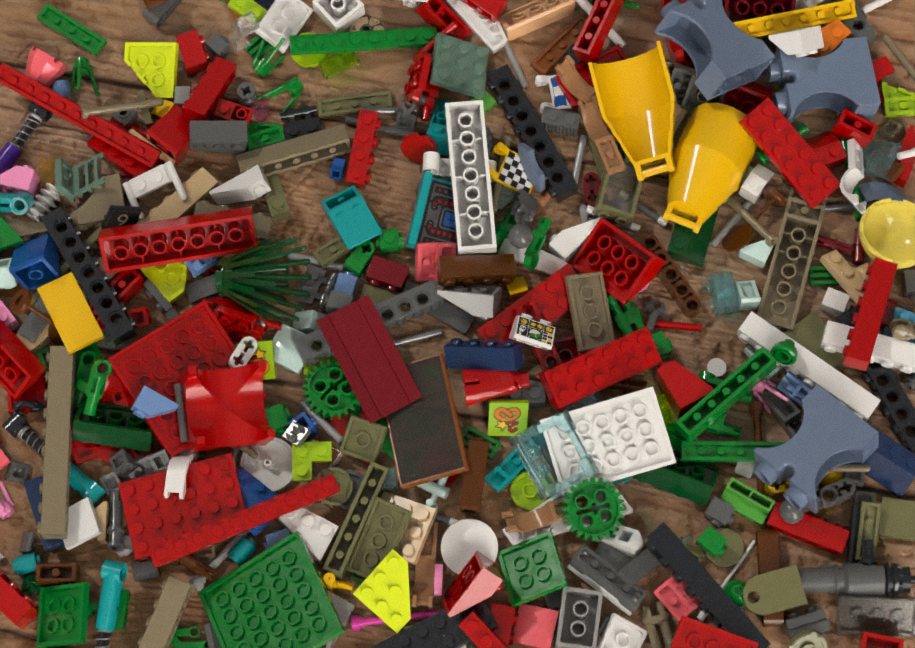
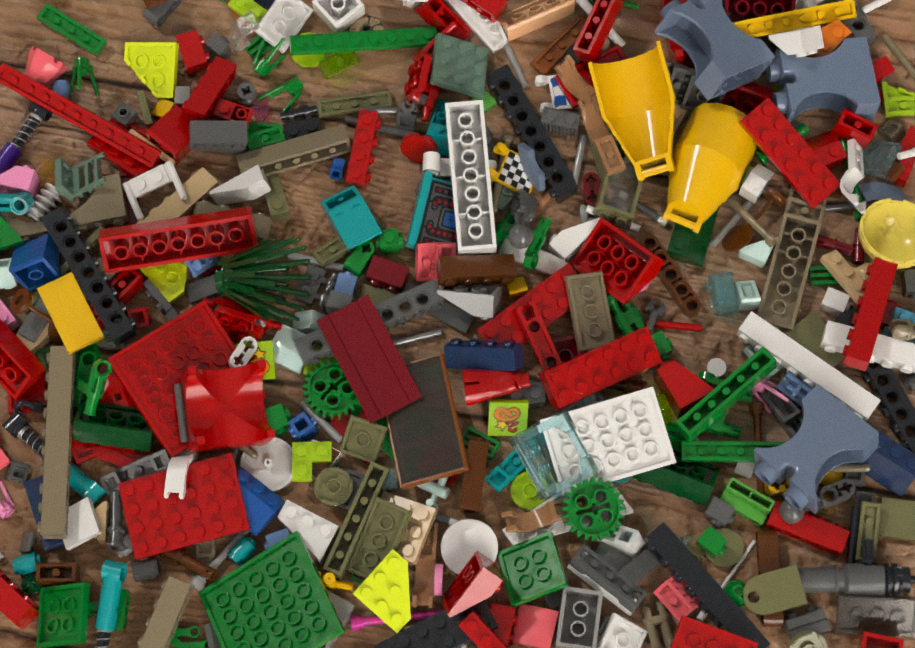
(85, 112): dark tan bar -> none
(121, 216): piece -> none
(122, 463): dark grey slope -> none
(152, 404): medium blue slope -> none
(243, 520): red plate -> none
(296, 433): dark grey tile -> none
(532, 332): slope -> none
(785, 352): green brick -> none

